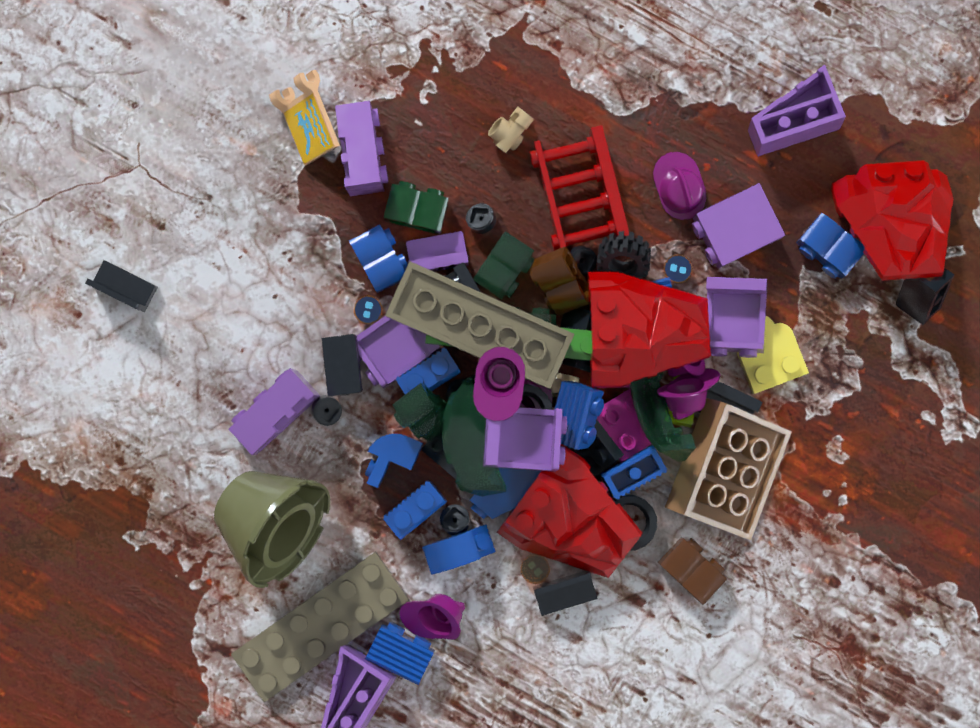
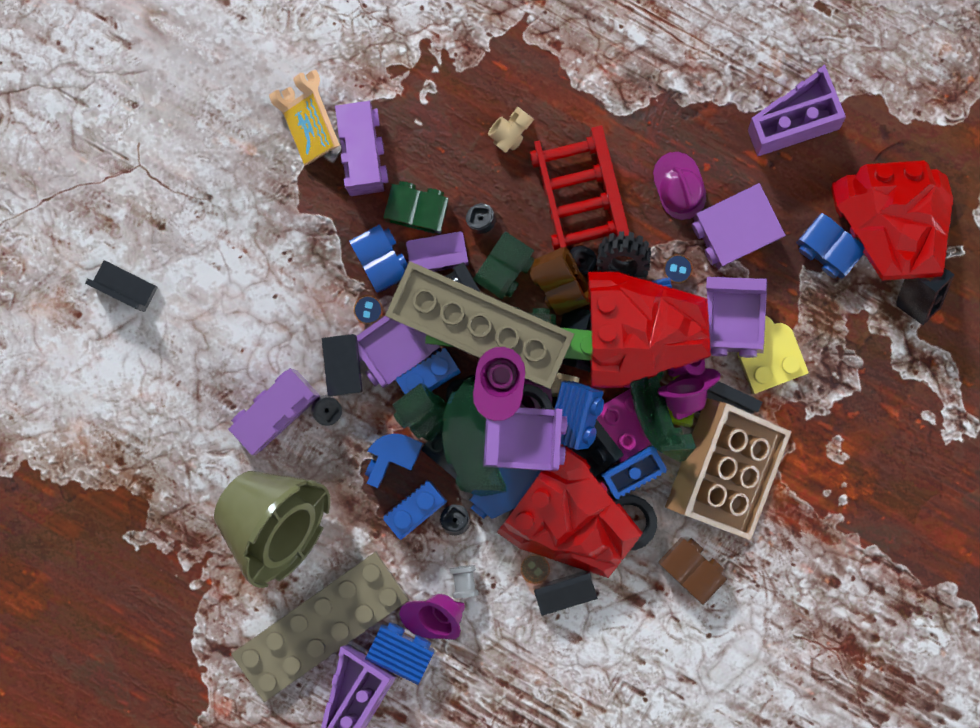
(458, 549): blue brick -> none
(464, 581): none -> light grey bush

